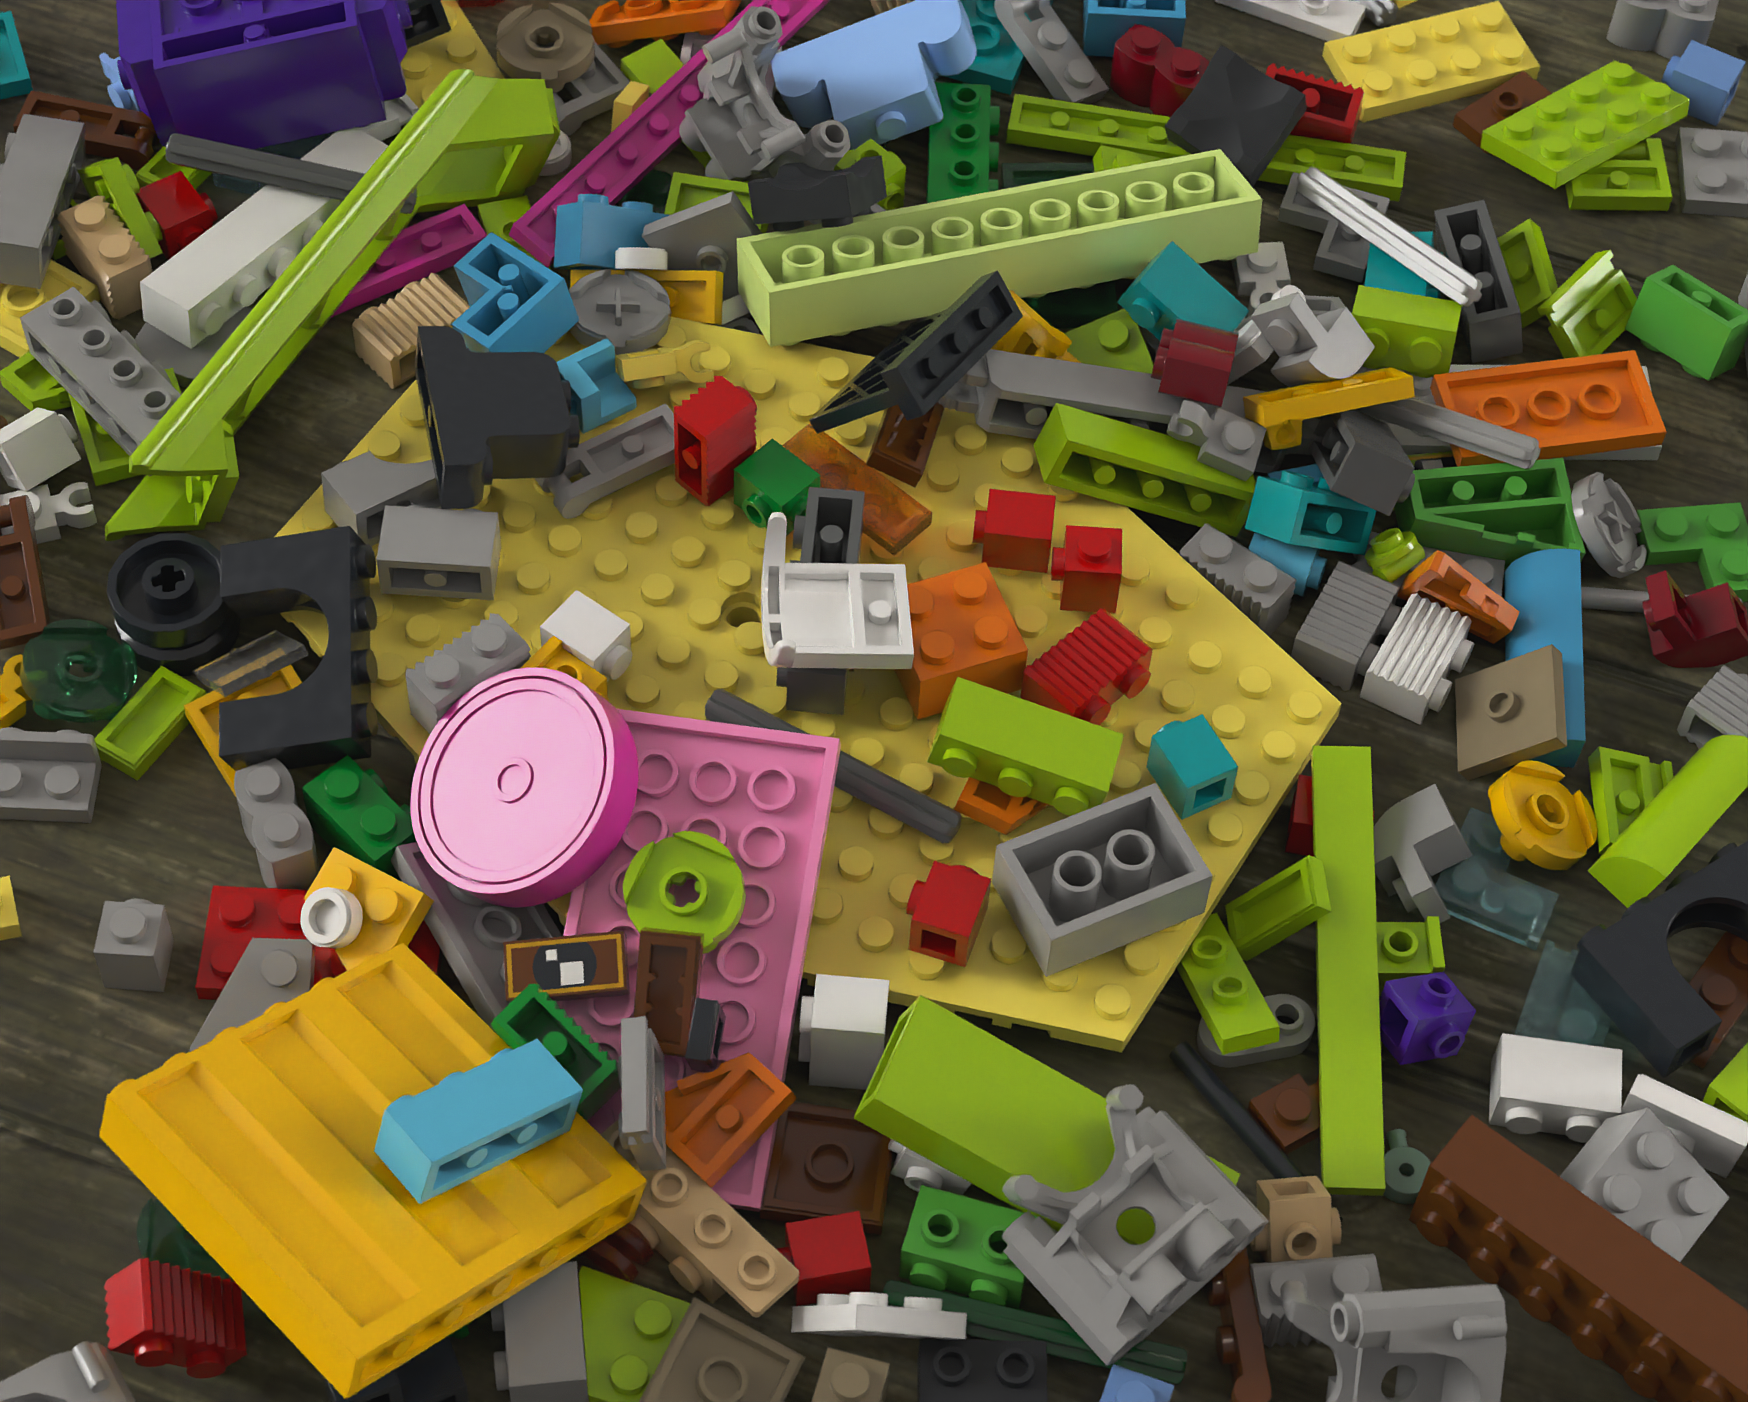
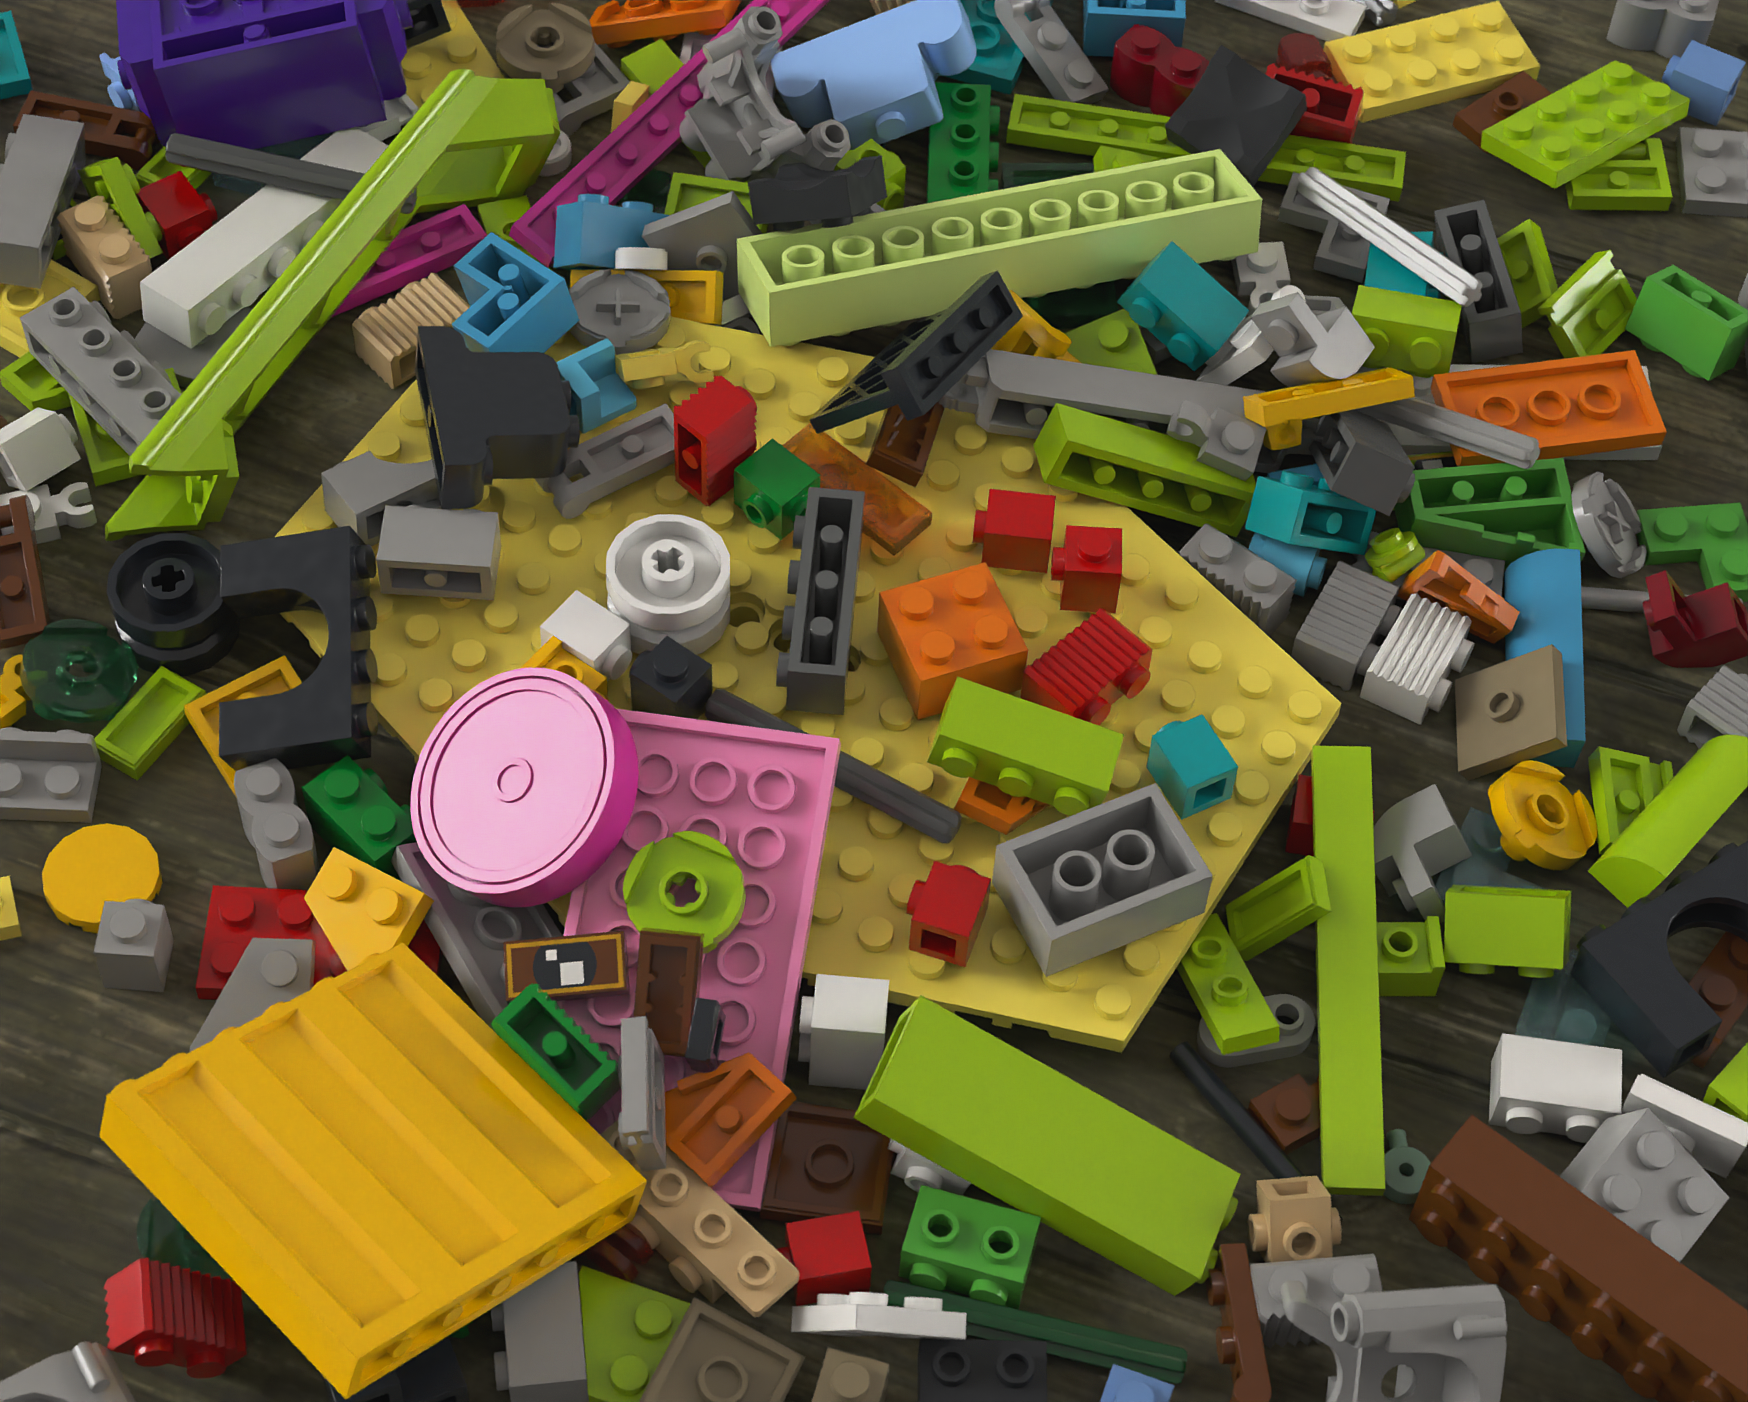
(98, 867): none -> yellow tile
(250, 663): clear piece -> none
(331, 918): white tile -> none
(461, 666): light grey brick -> none
(477, 1120): medium azure brick -> none
(670, 581): none -> white wheel
(670, 681): none -> black brick
(832, 611): white piece -> none
(1096, 1279): light grey piece -> none
(1195, 362): dark red brick -> none
(1303, 54): none -> clear red arm
(1423, 1017): dark purple brick -> none
(1507, 929): none -> lime brick

